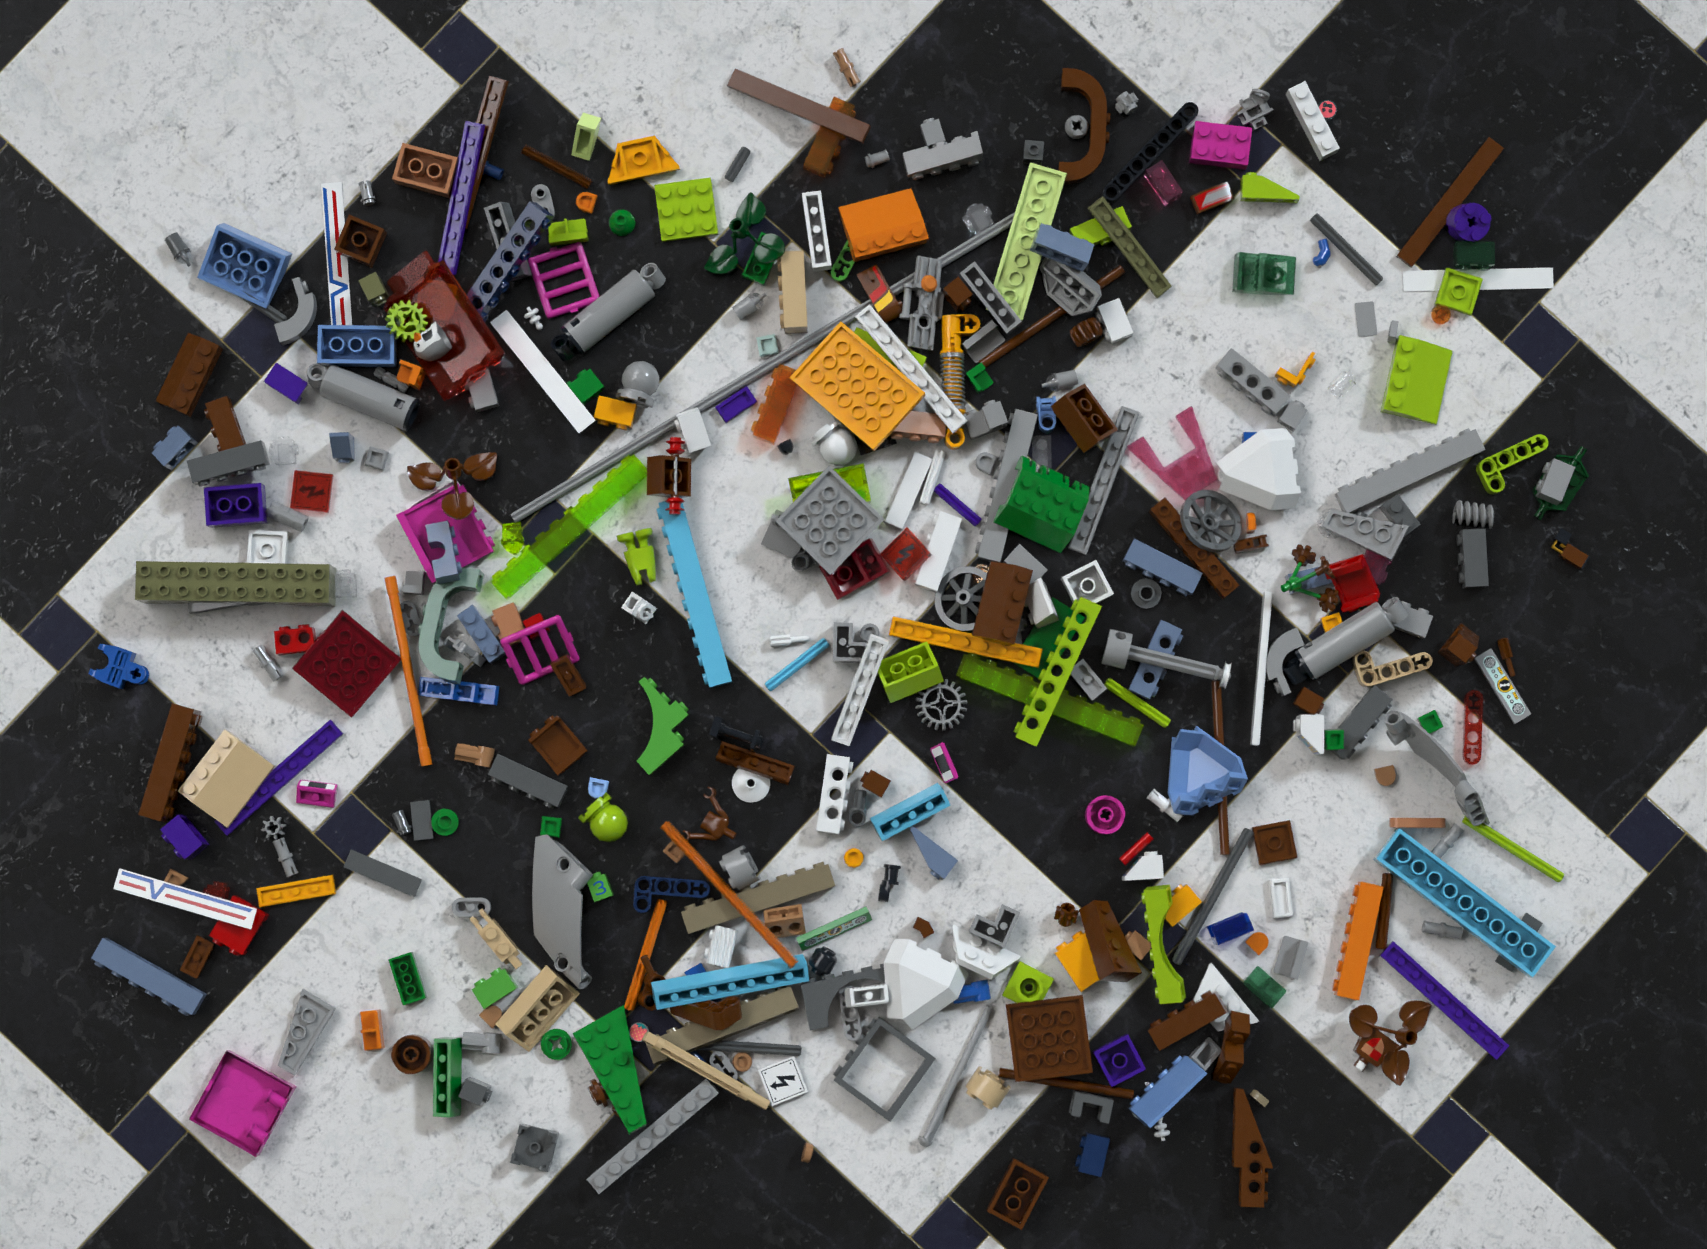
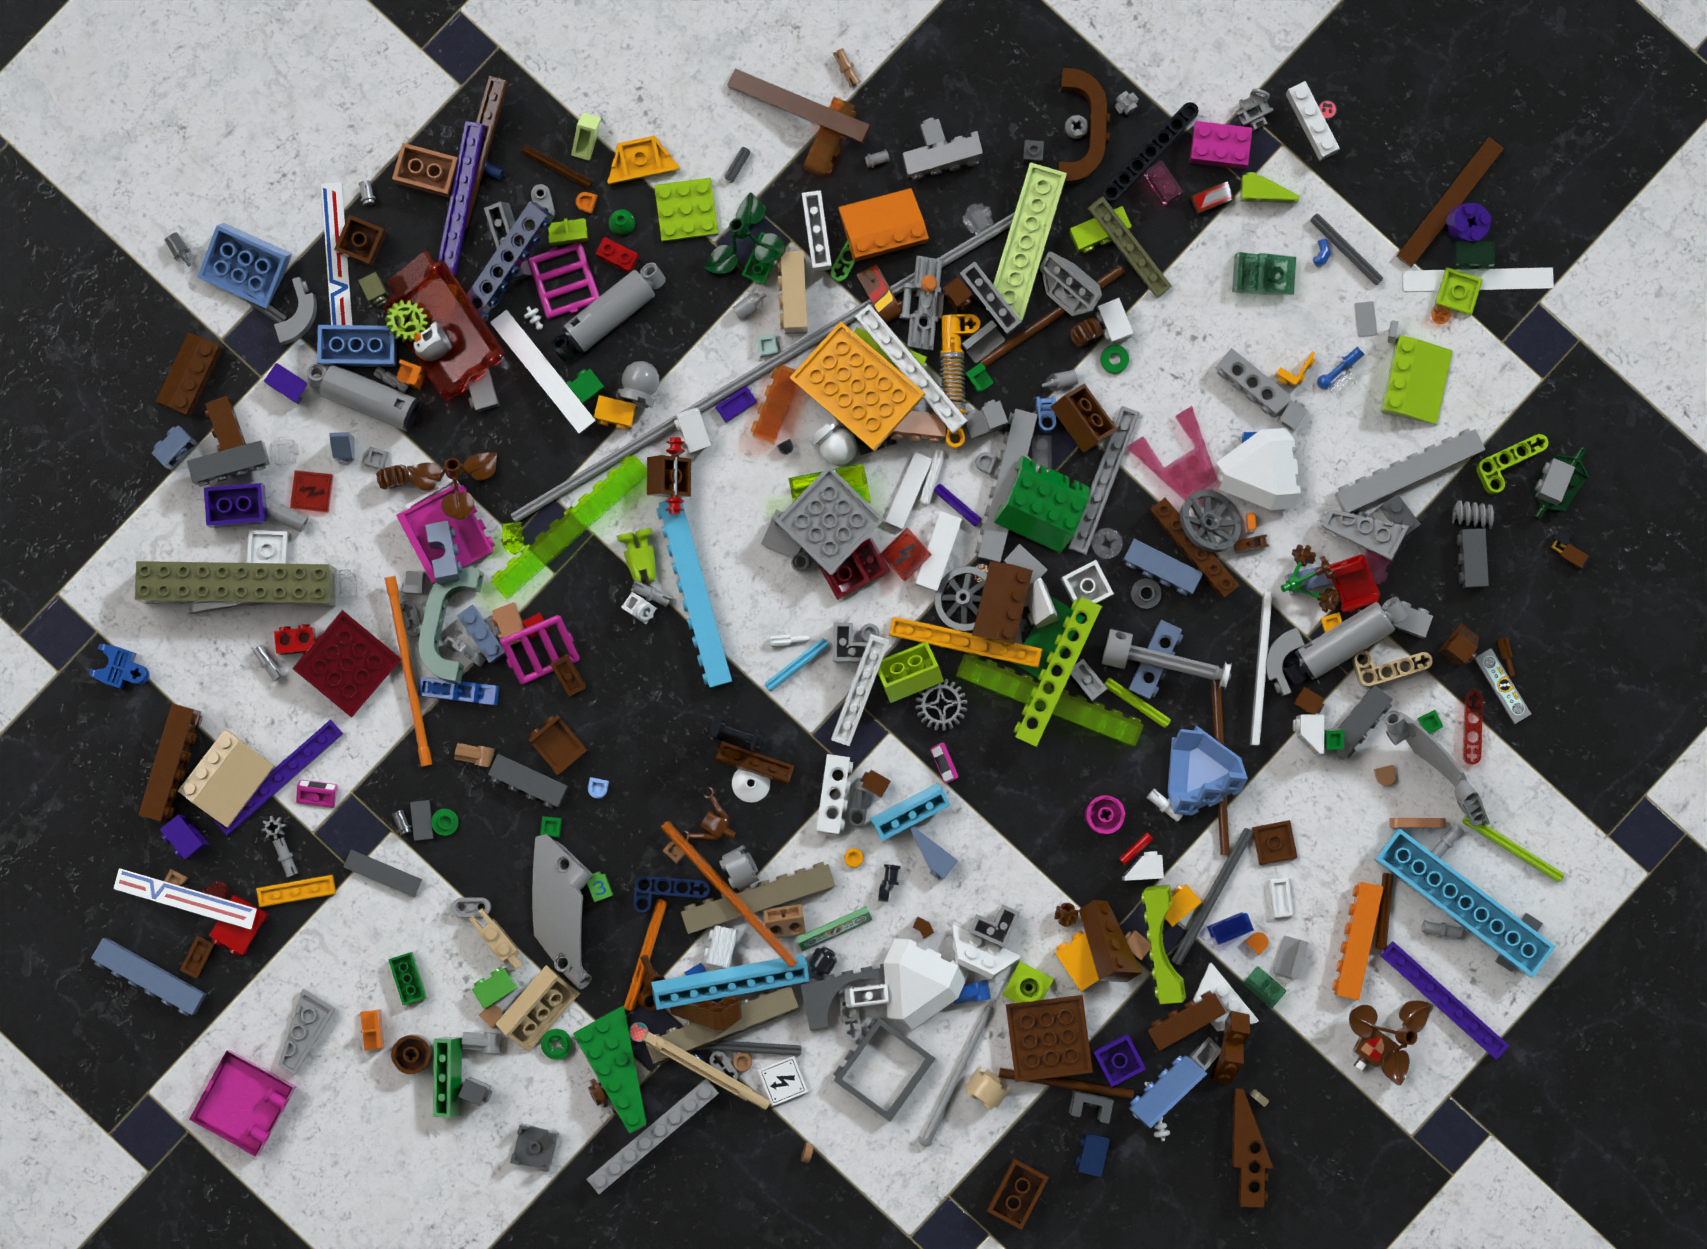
(392, 477): none -> reddish brown gear
(606, 820): lime tile -> none
(617, 255): none -> red brick
(650, 593): none -> light grey pin
(666, 718): bright green arch -> none
(1062, 247): sand blue brick -> none
(1104, 552): none -> clear gear
(1114, 368): none -> green piece
(1324, 380): none -> blue pin

